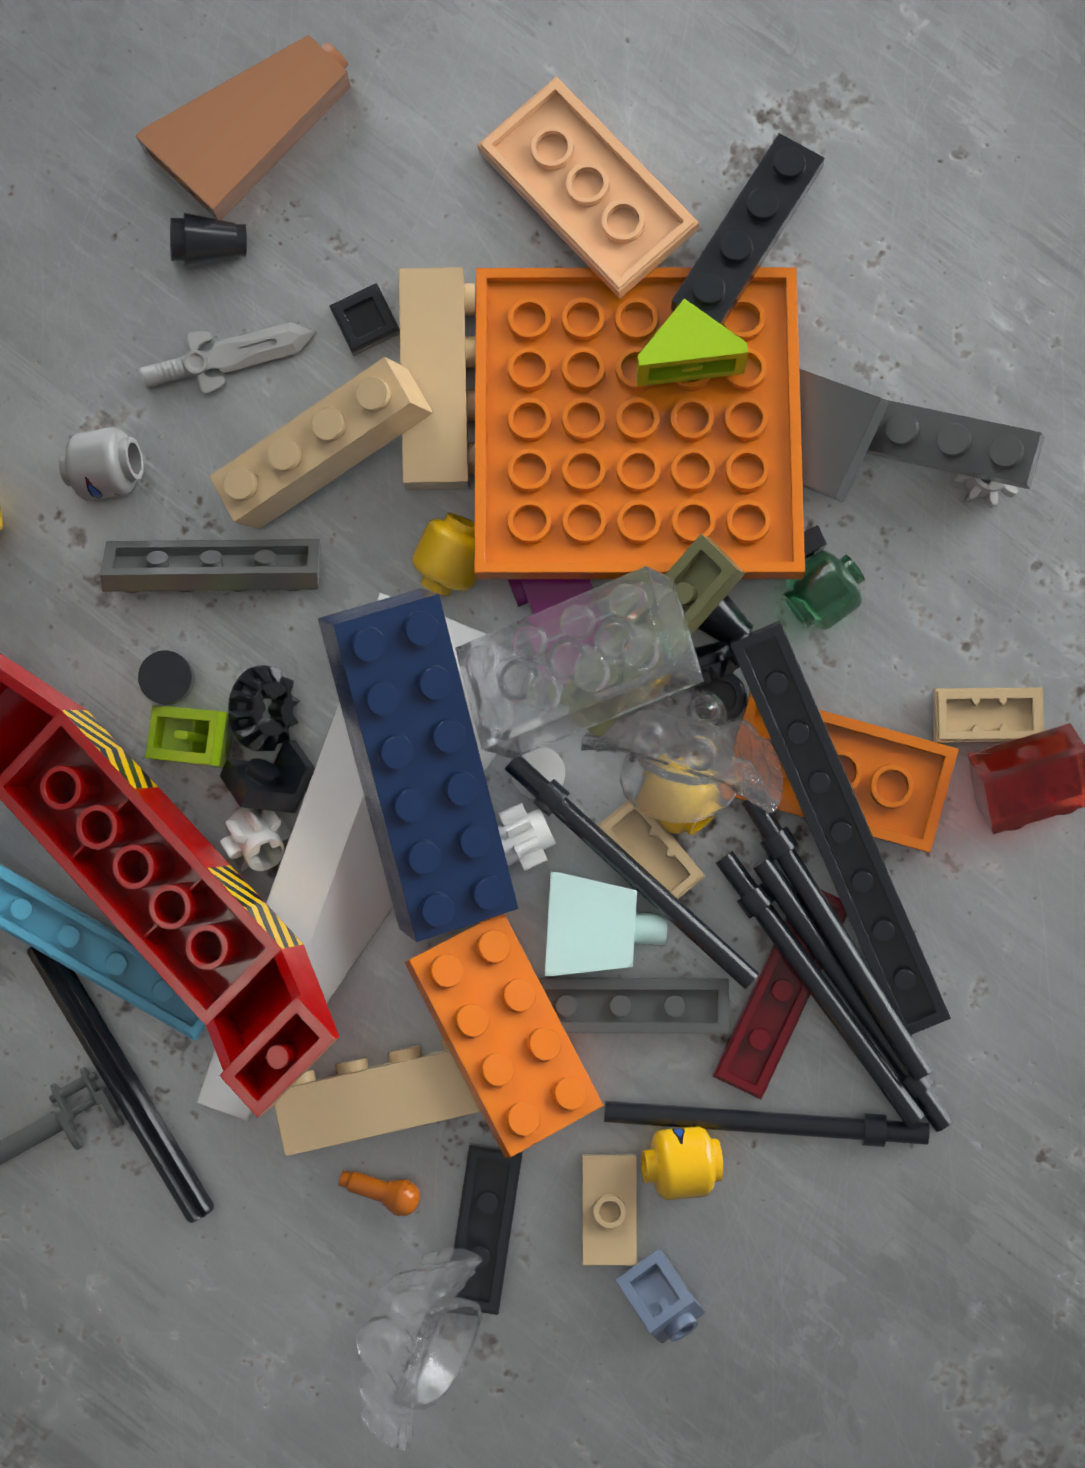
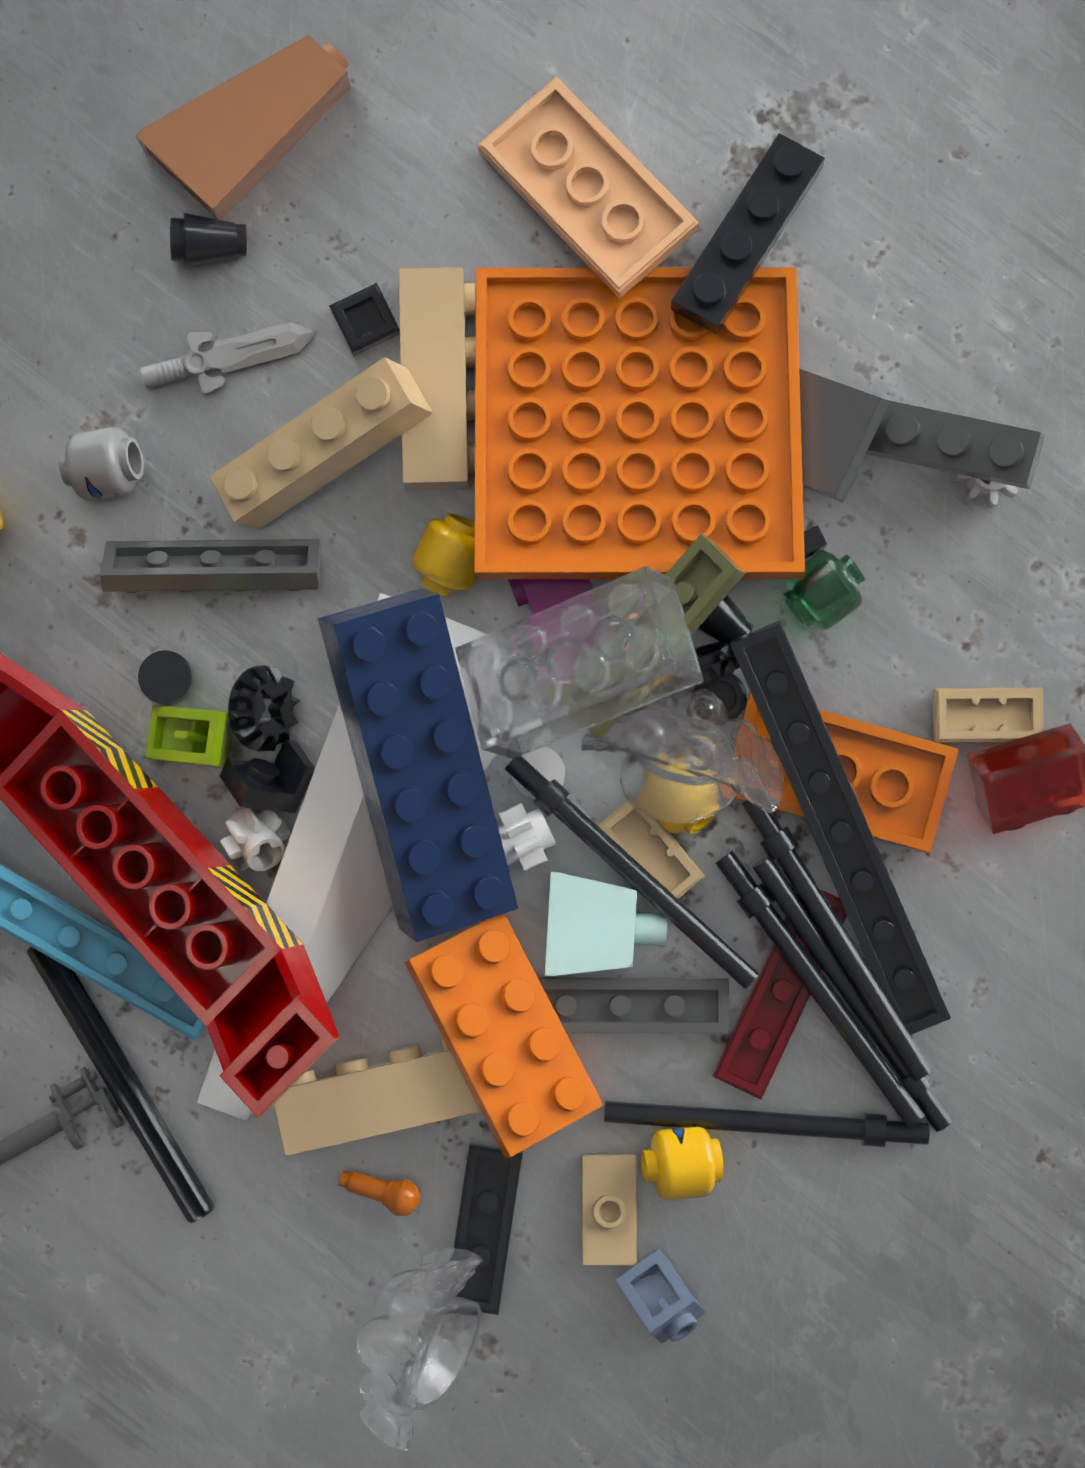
(690, 349): lime slope -> none

